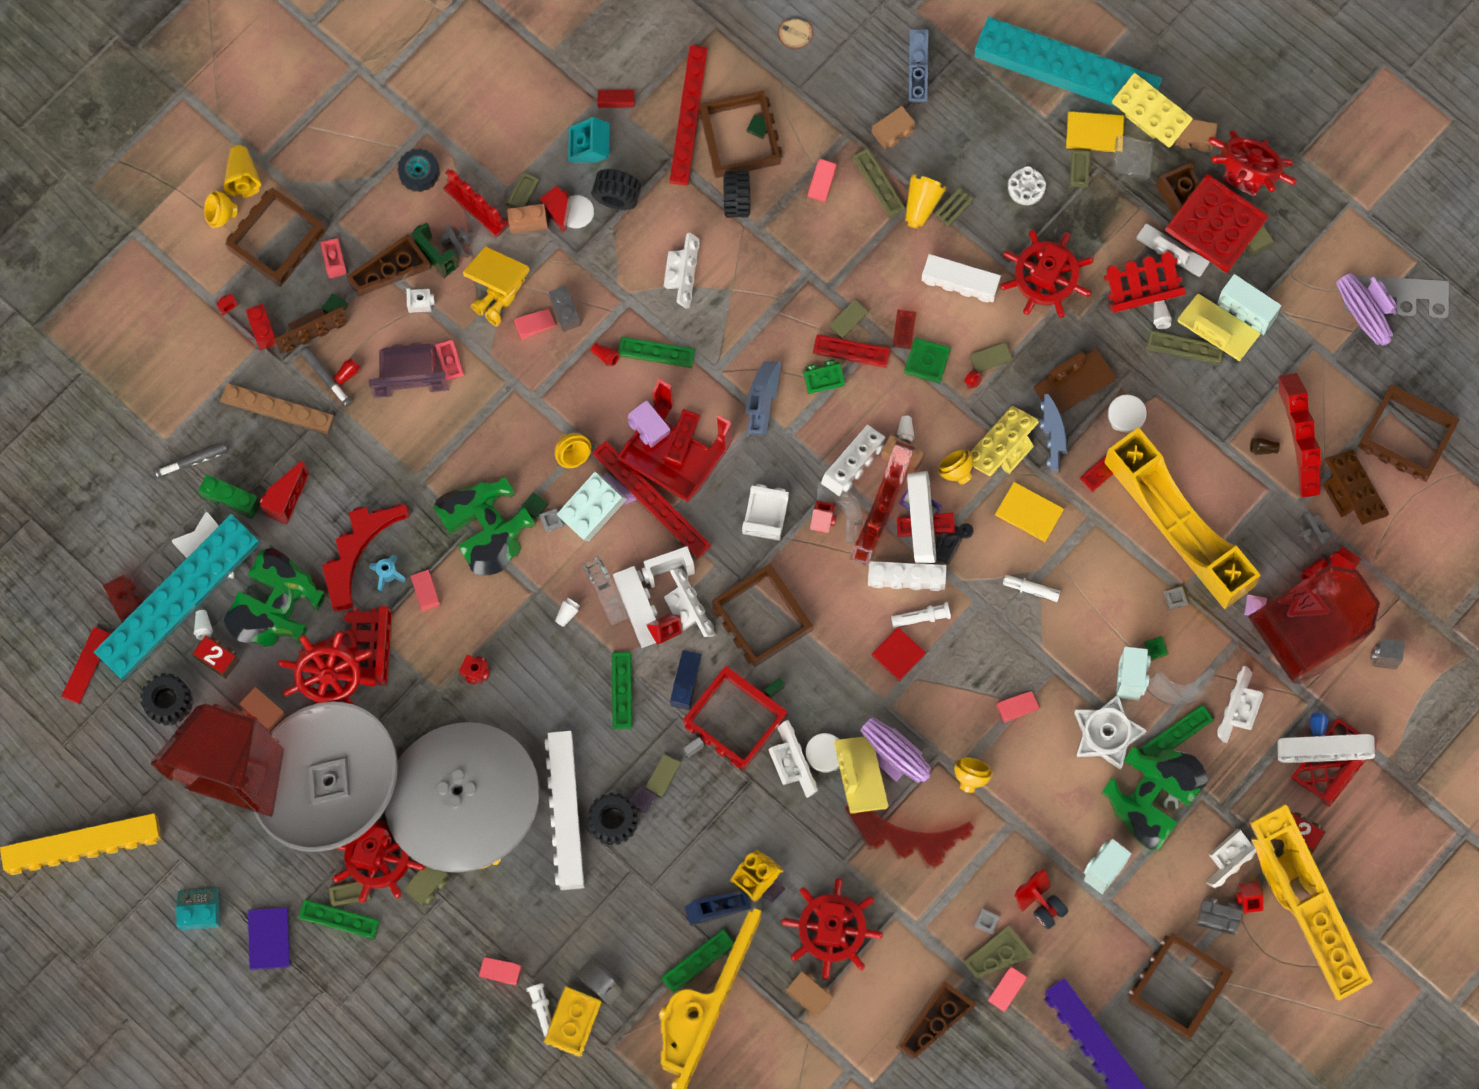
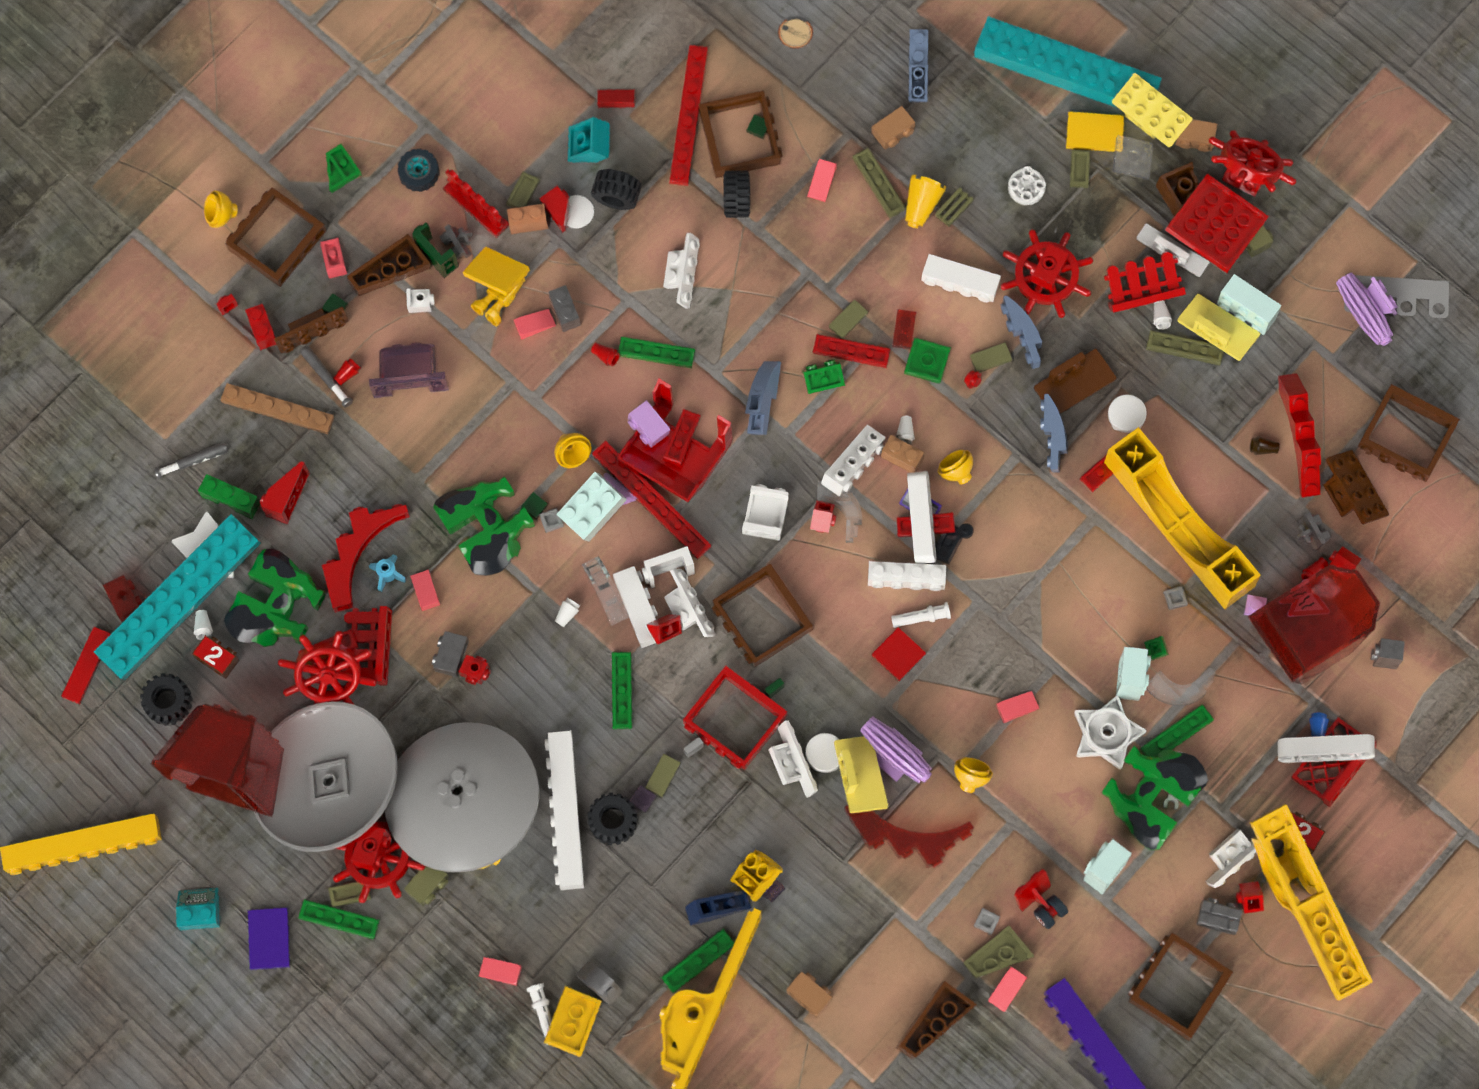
(241, 174): yellow cone -> none
(263, 709): nougat brick -> none
(340, 168): none -> green wing
(449, 359): coral slope -> none
(450, 654): none -> flat silver brick
(685, 680): dark blue slope -> none
(831, 929): red piece -> none
(883, 504): clear red arch -> none
(1005, 442): light yellow bracket -> none
(1022, 325): none -> sand blue slope
(1029, 512): yellow tile -> none
(1032, 588): white axle -> none
(1242, 706): white bracket -> none

